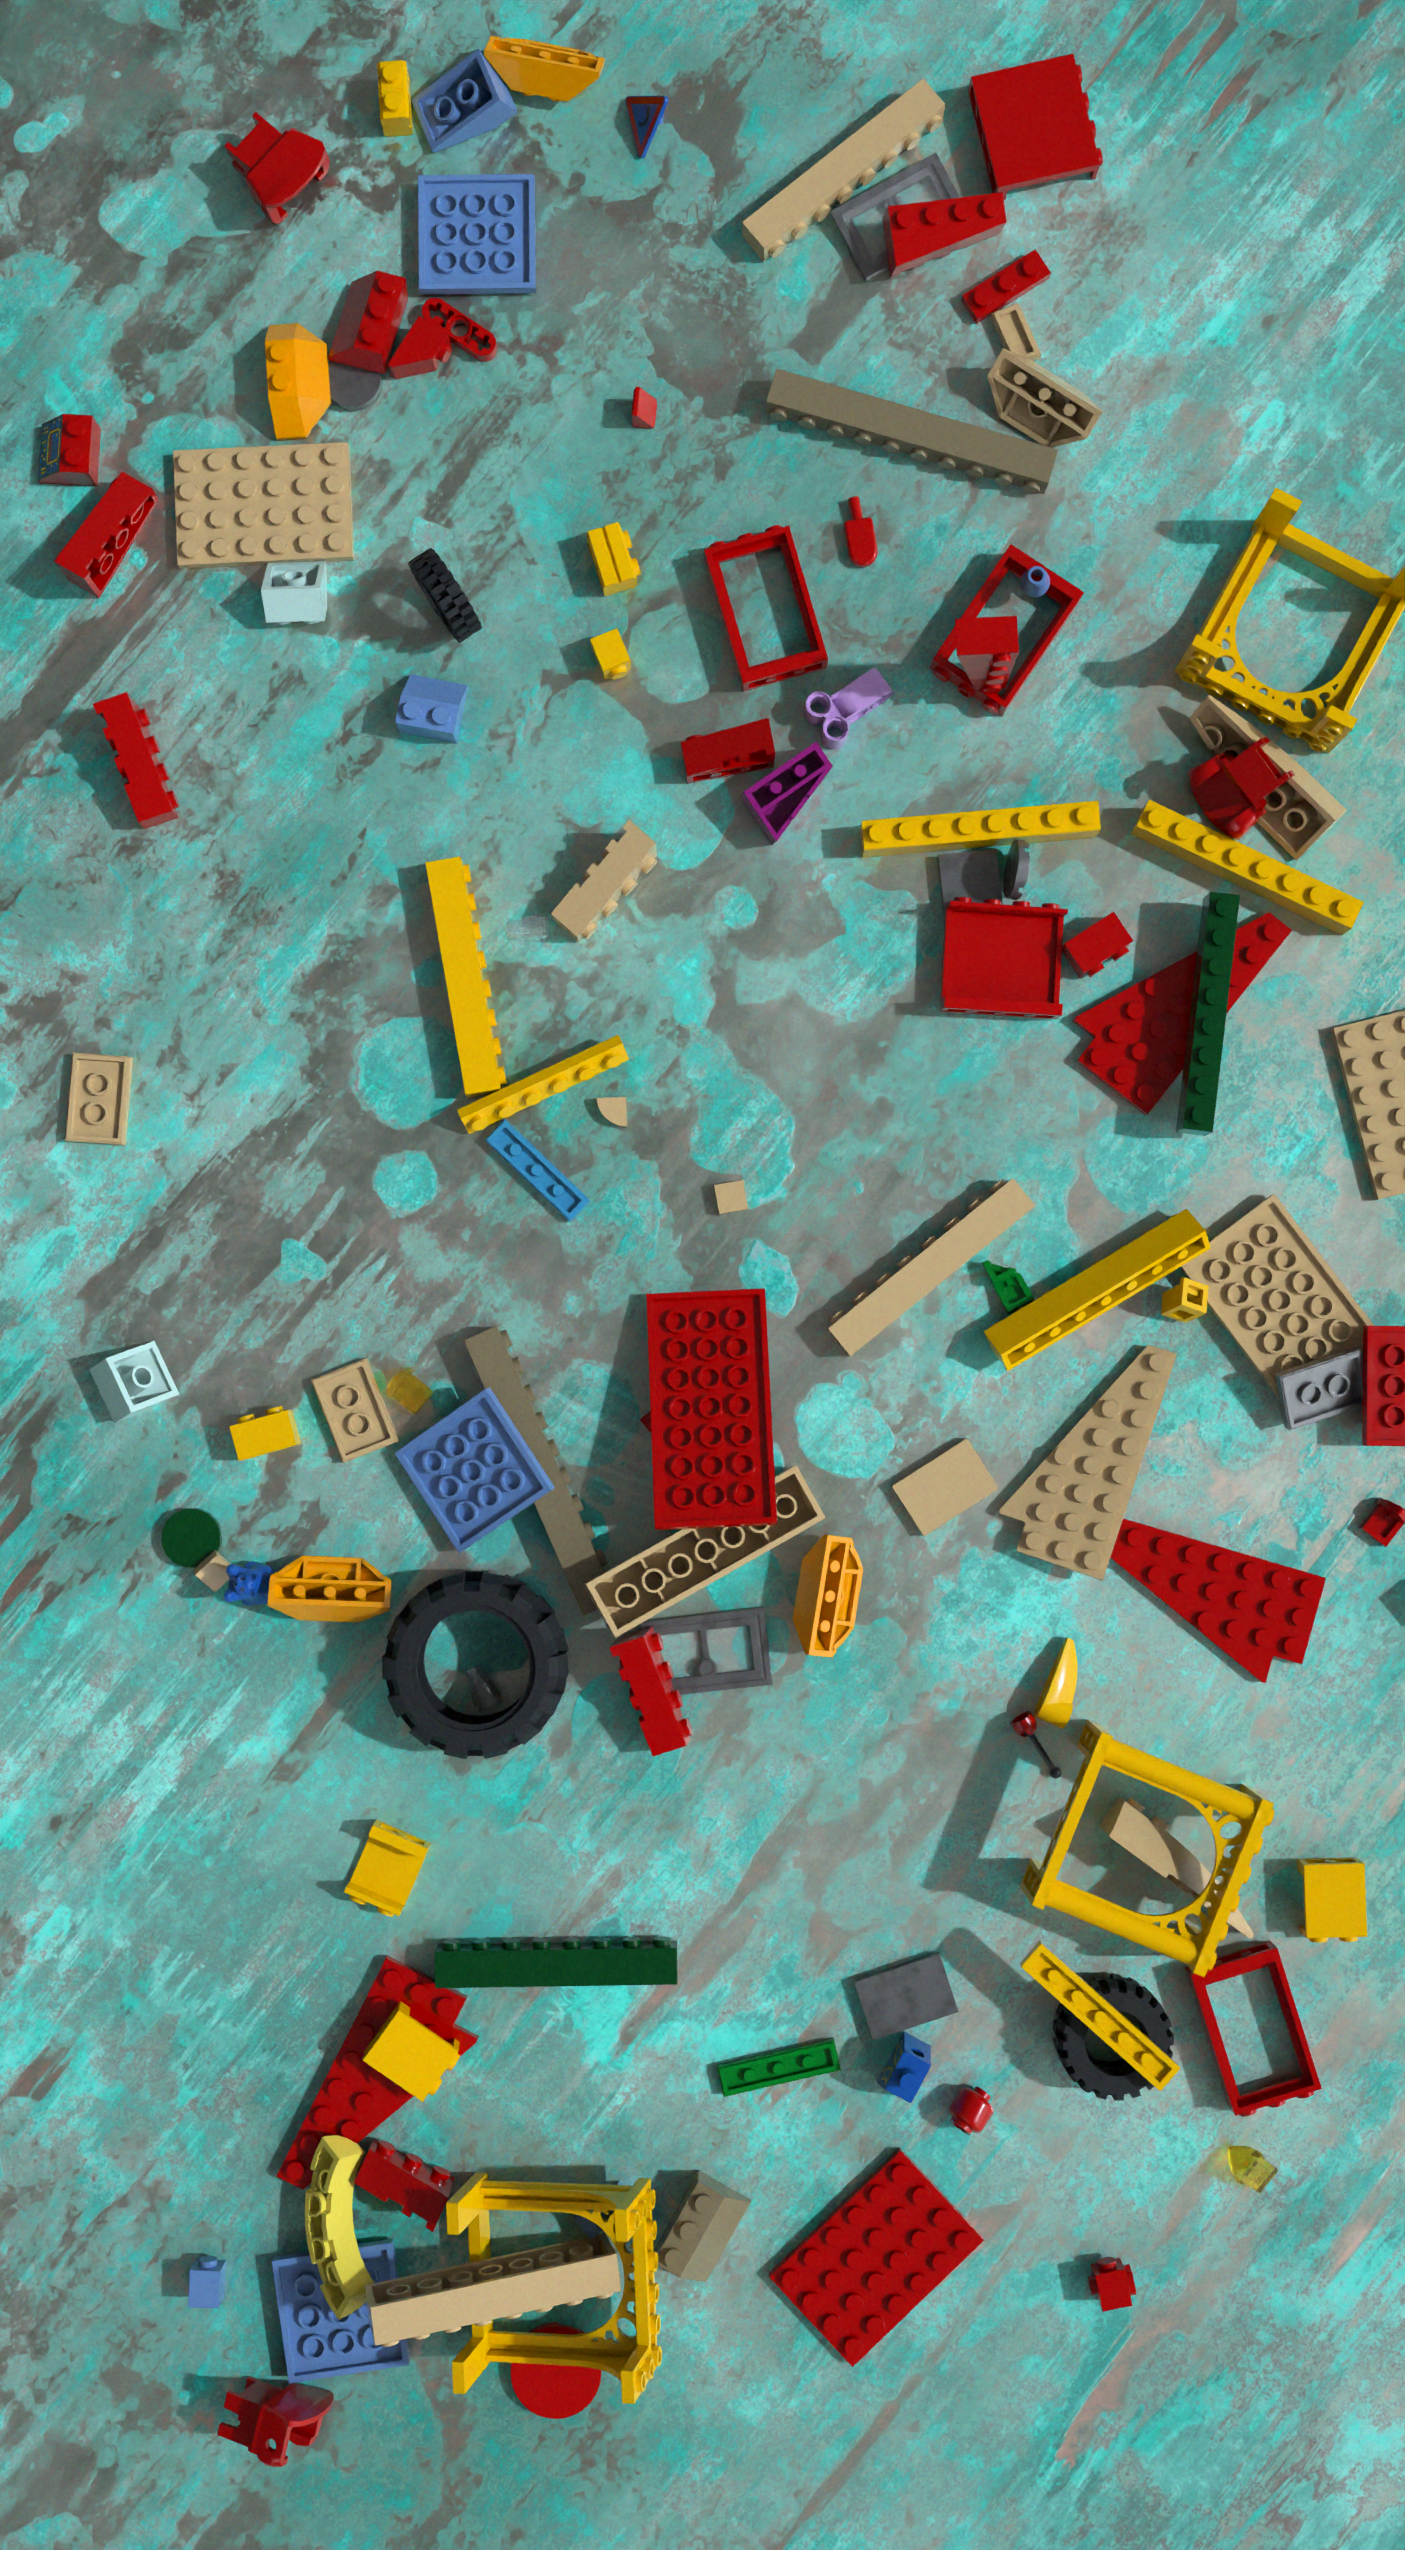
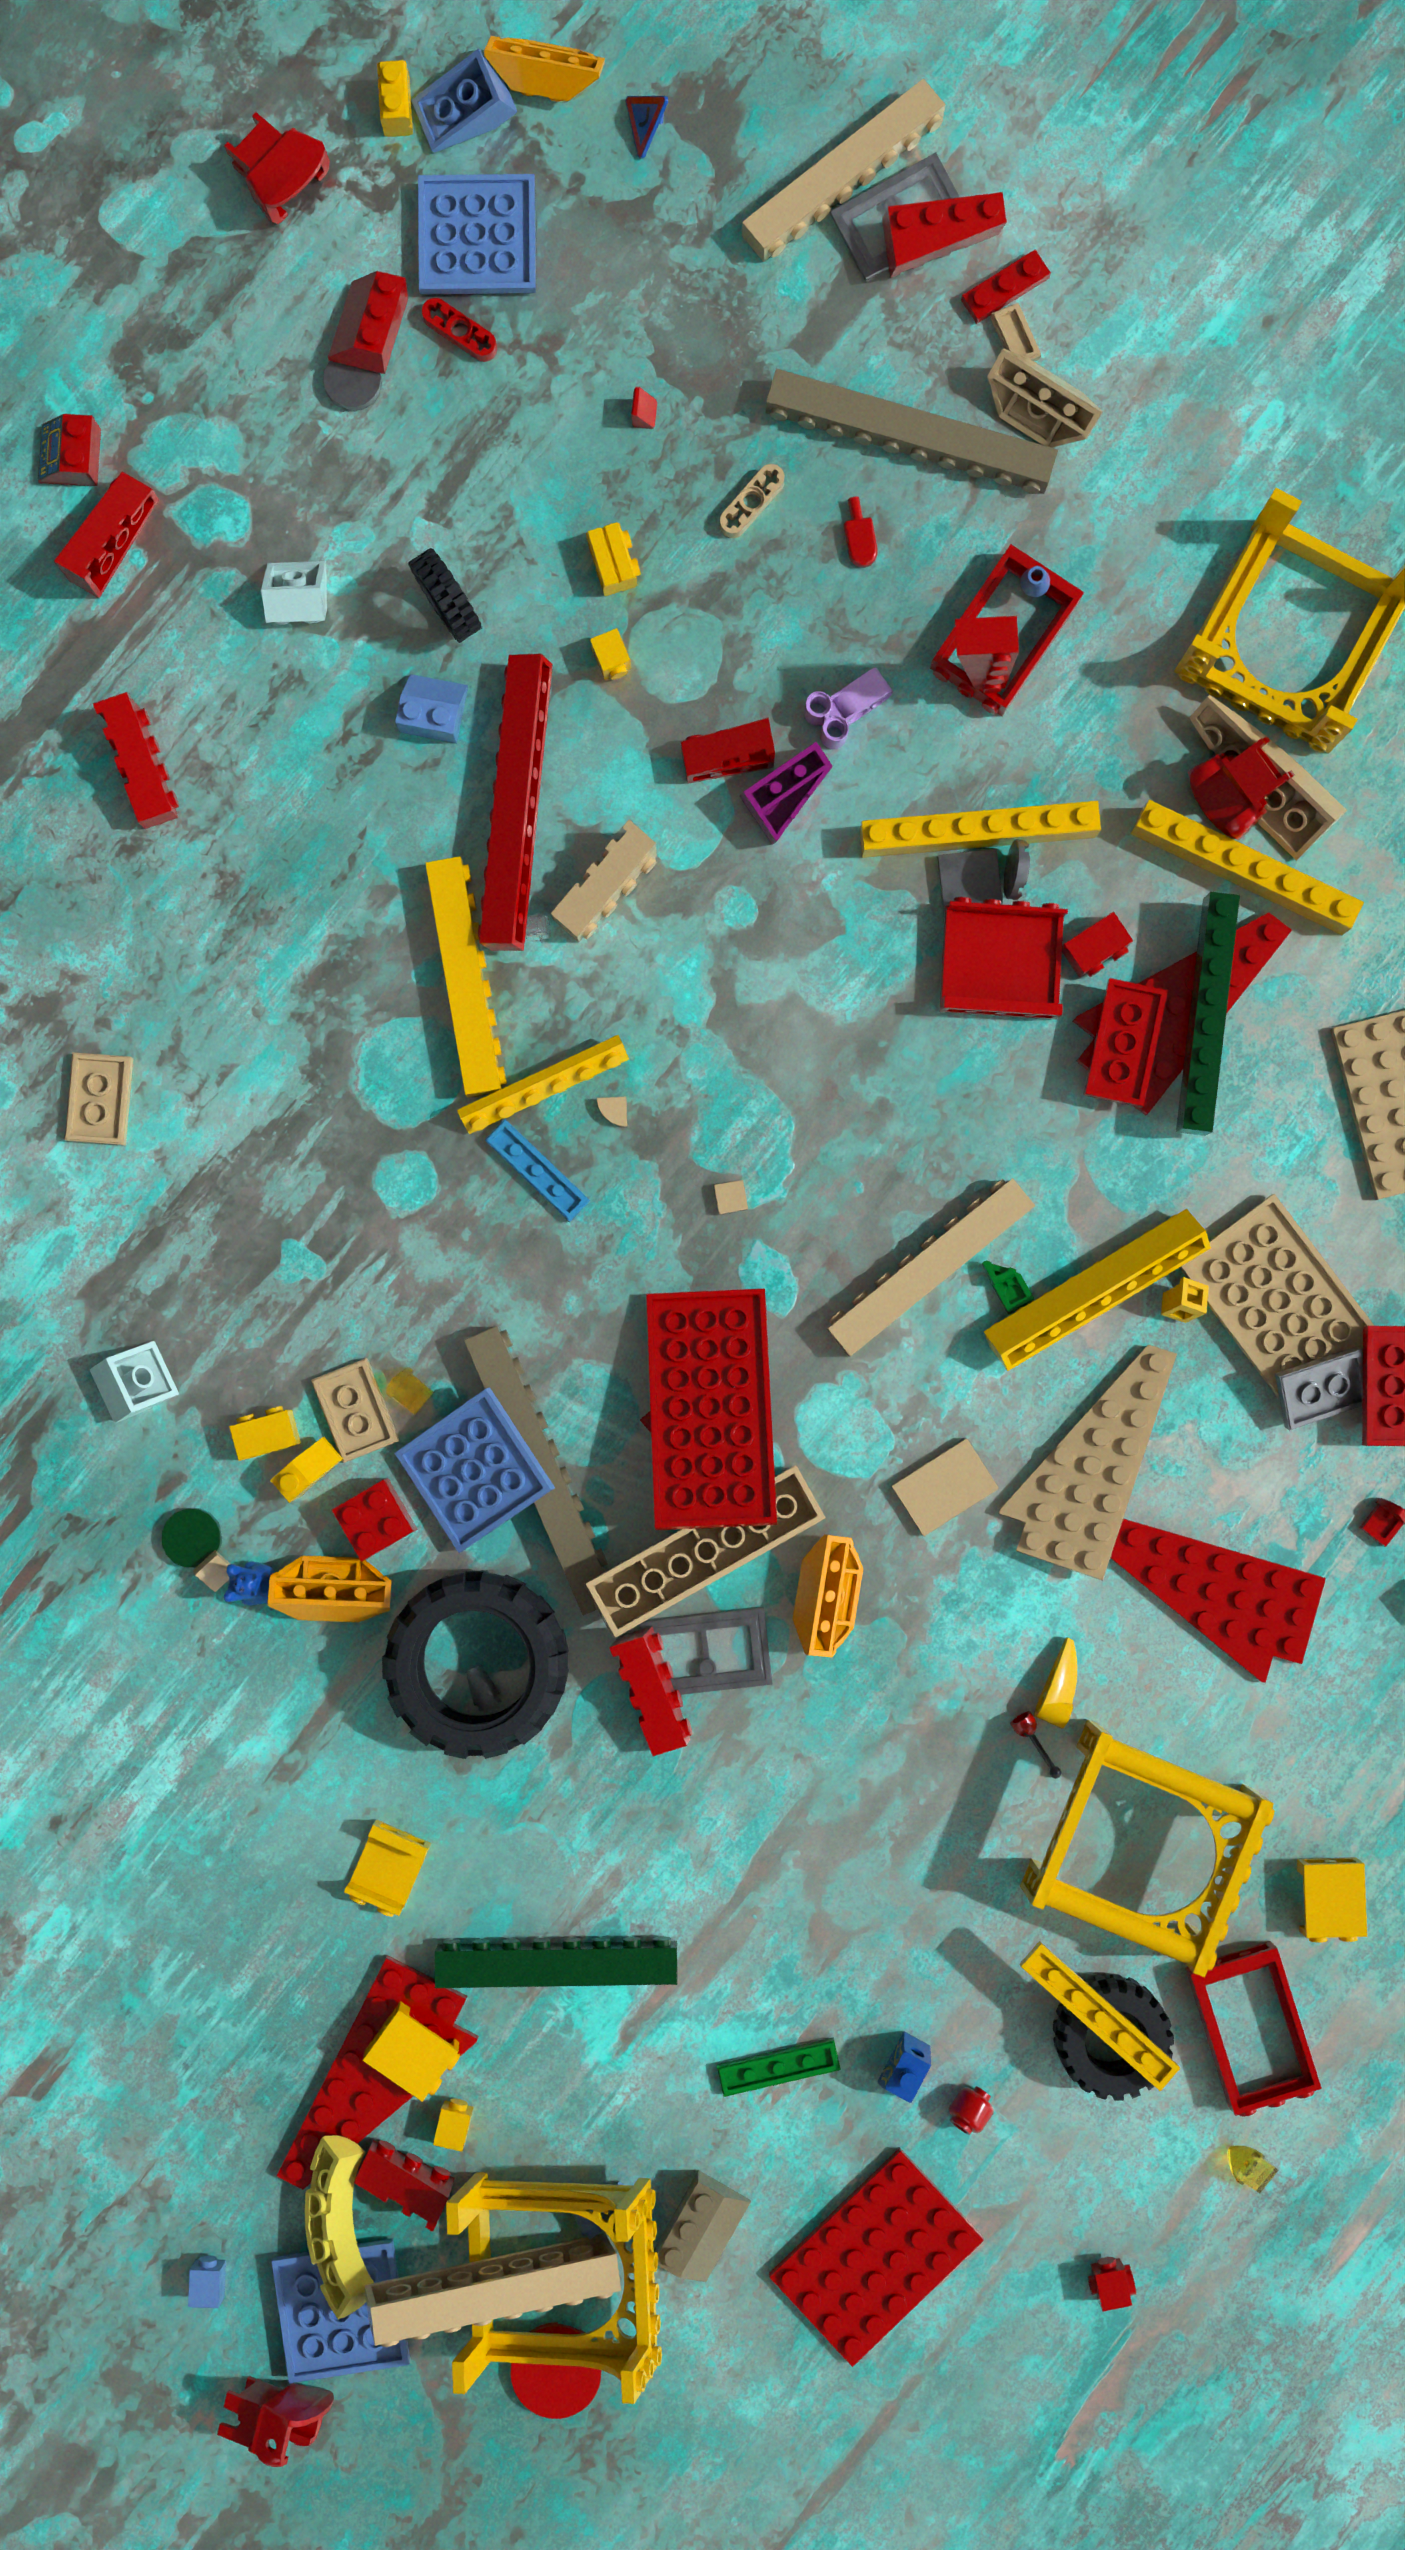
(263, 505): tan plate -> none
(296, 380): light orange wedge -> none
(306, 1469): none -> yellow slope
(374, 1519): none -> red brick
(420, 350): red slope -> none
(453, 2124): none -> yellow brick
(515, 802): none -> red brick
(771, 490): none -> tan beam
(785, 667): red door -> none
(906, 1995): flat silver tile -> none
(1034, 124): red panel -> none
(1125, 1042): none -> red plate
(1161, 1851): tan wedge -> none

